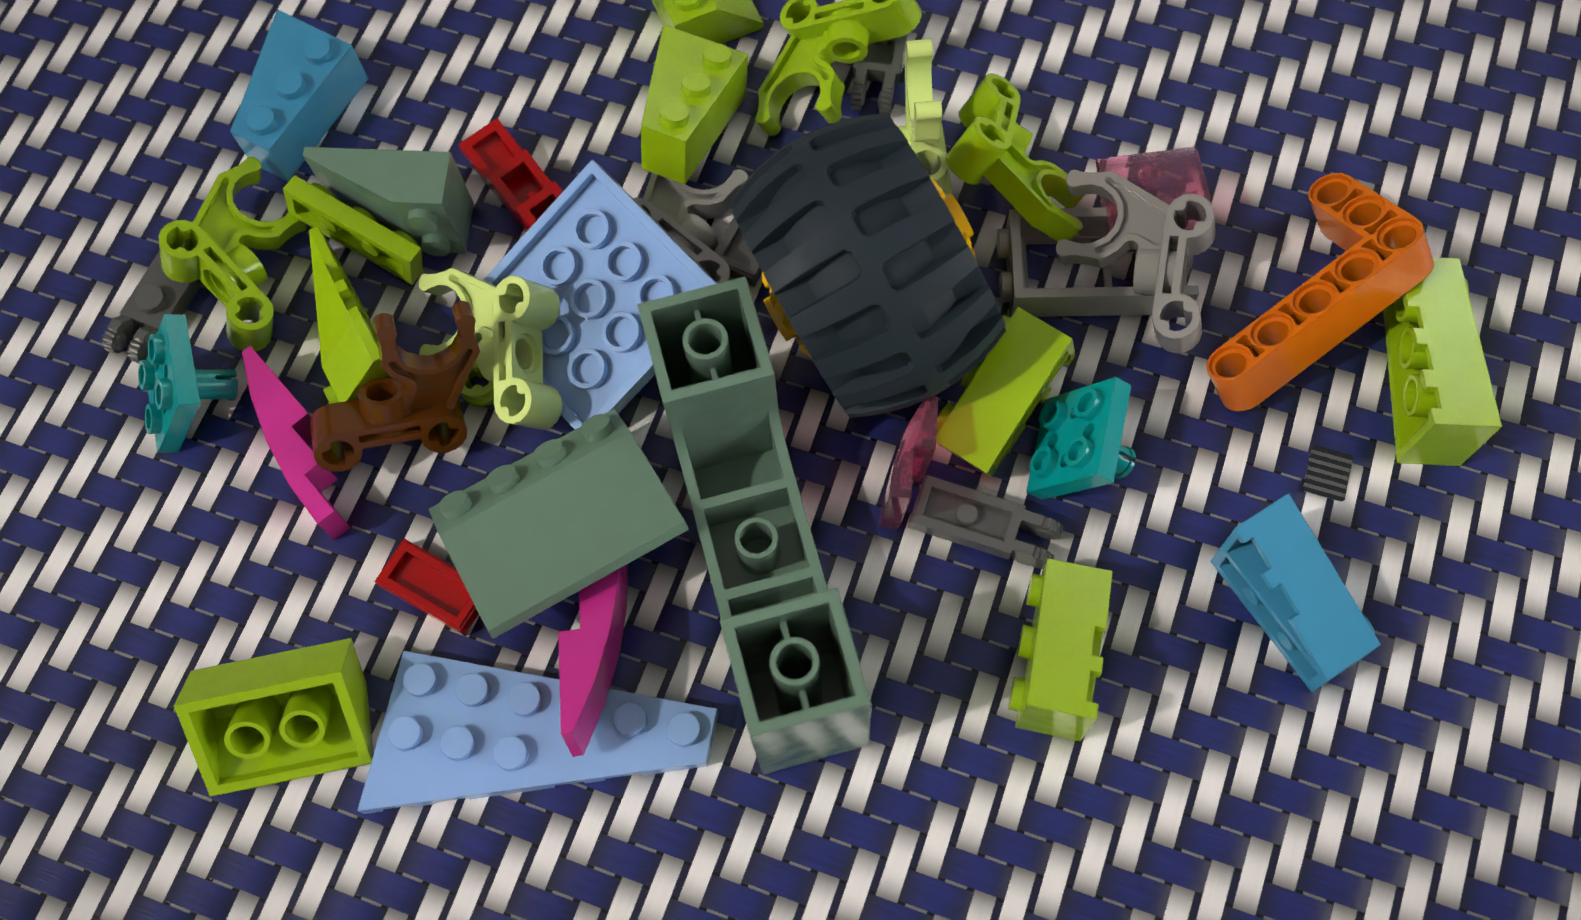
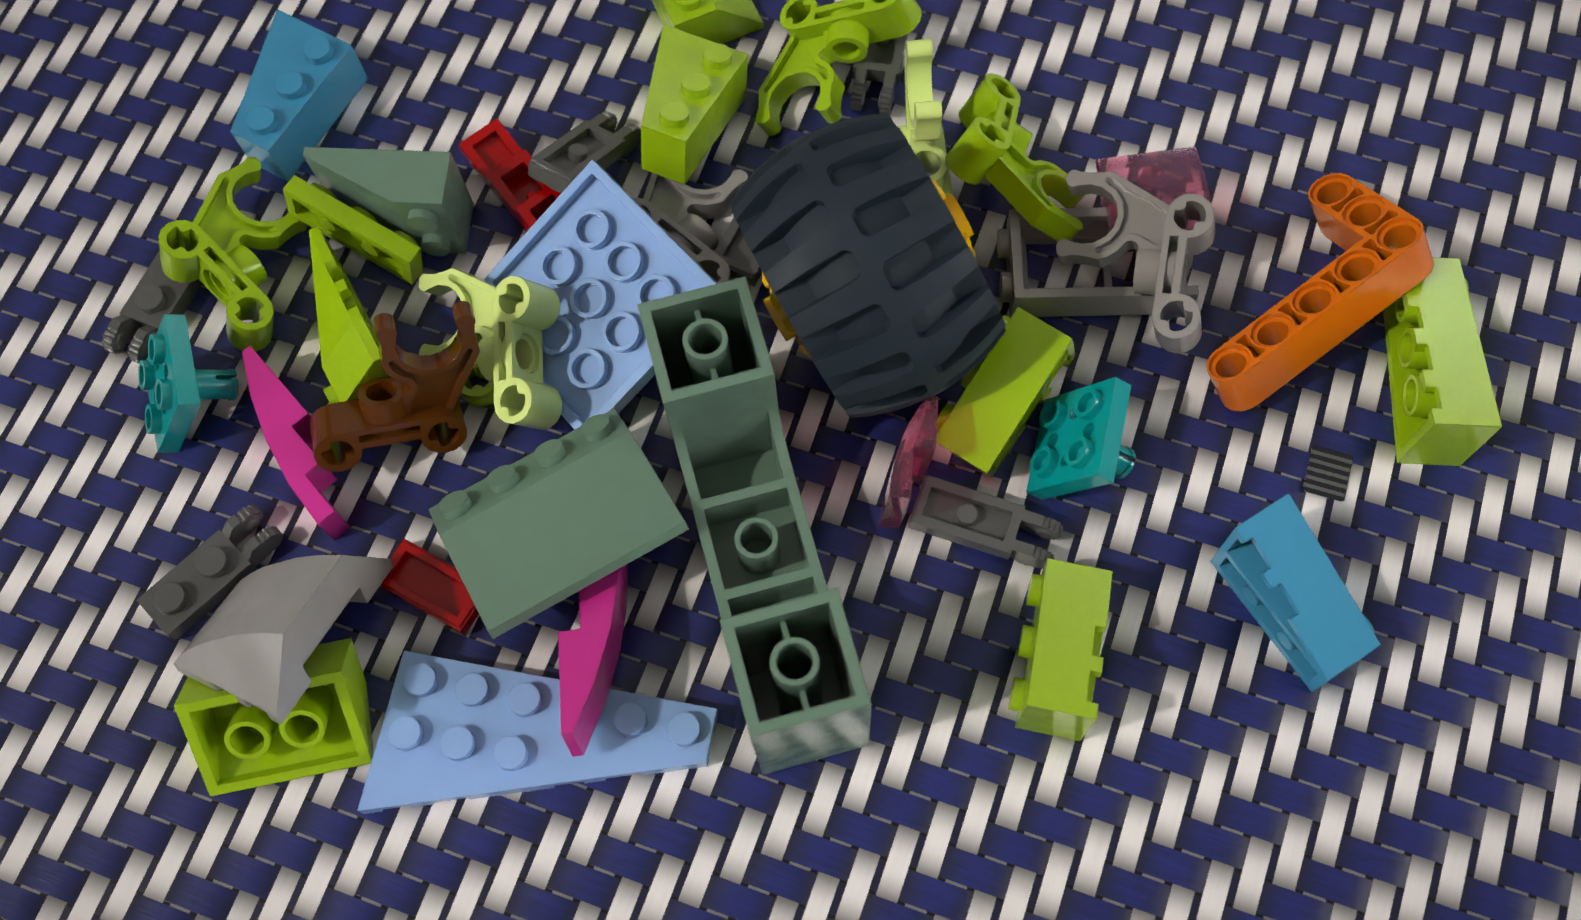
(209, 573): none -> dark grey hinge
(274, 624): none -> light grey wedge
(588, 141): none -> dark grey hinge

